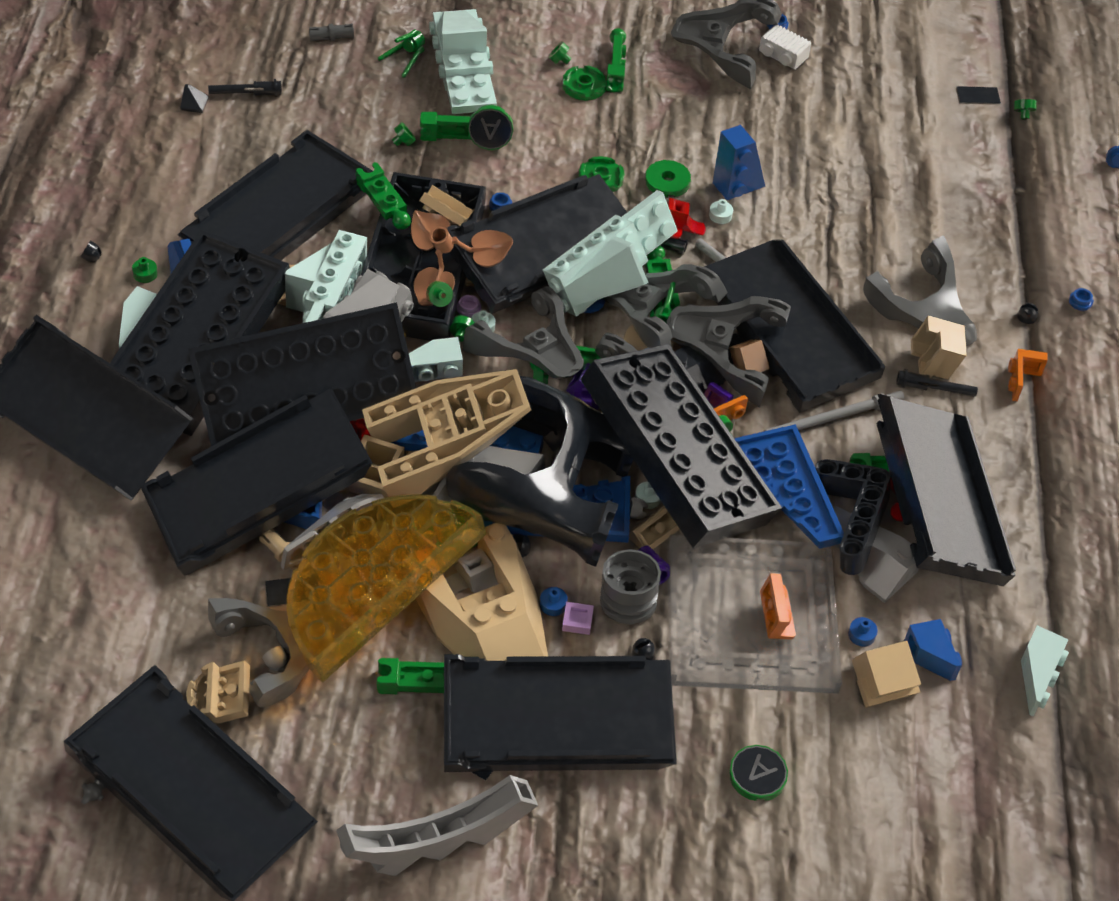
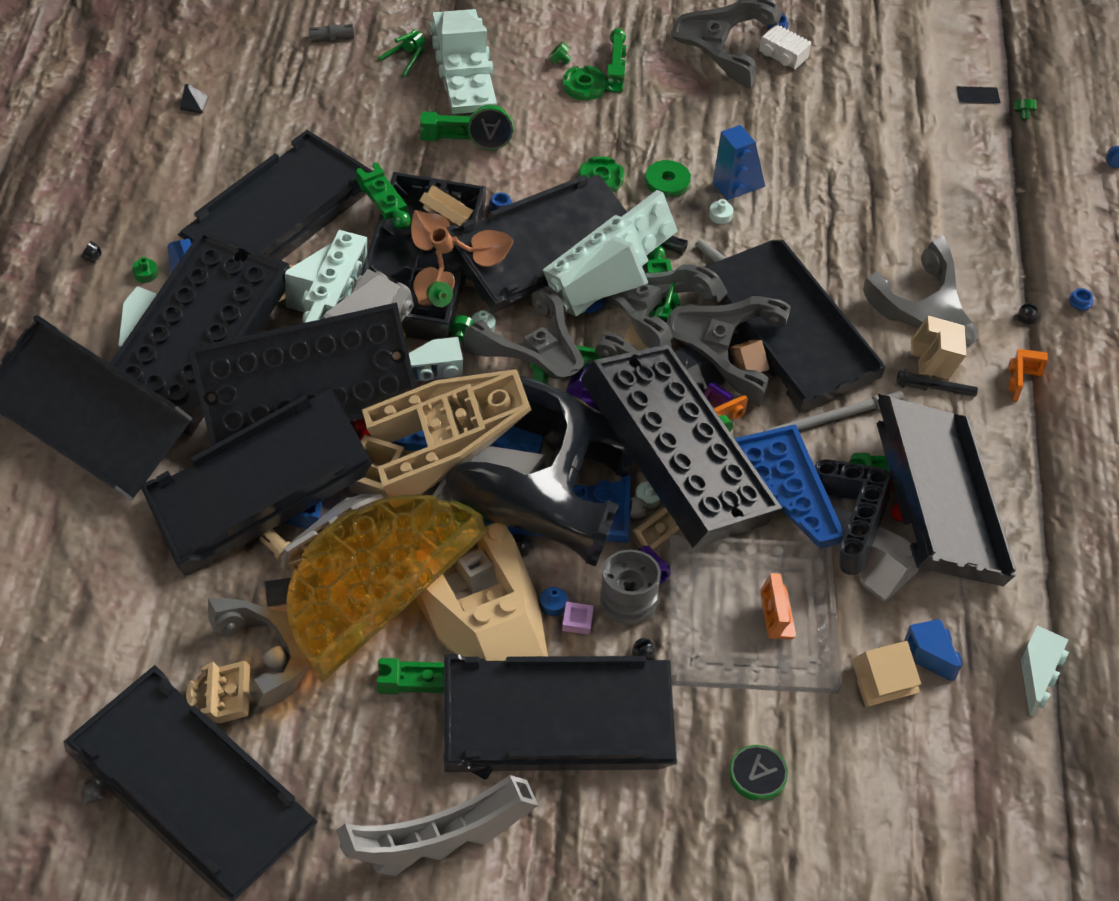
(268, 88): black pin -> none
(403, 135): green tile -> none
(468, 306): lavender plate -> none
(682, 220): red piece -> none
(862, 631): blue tile -> none

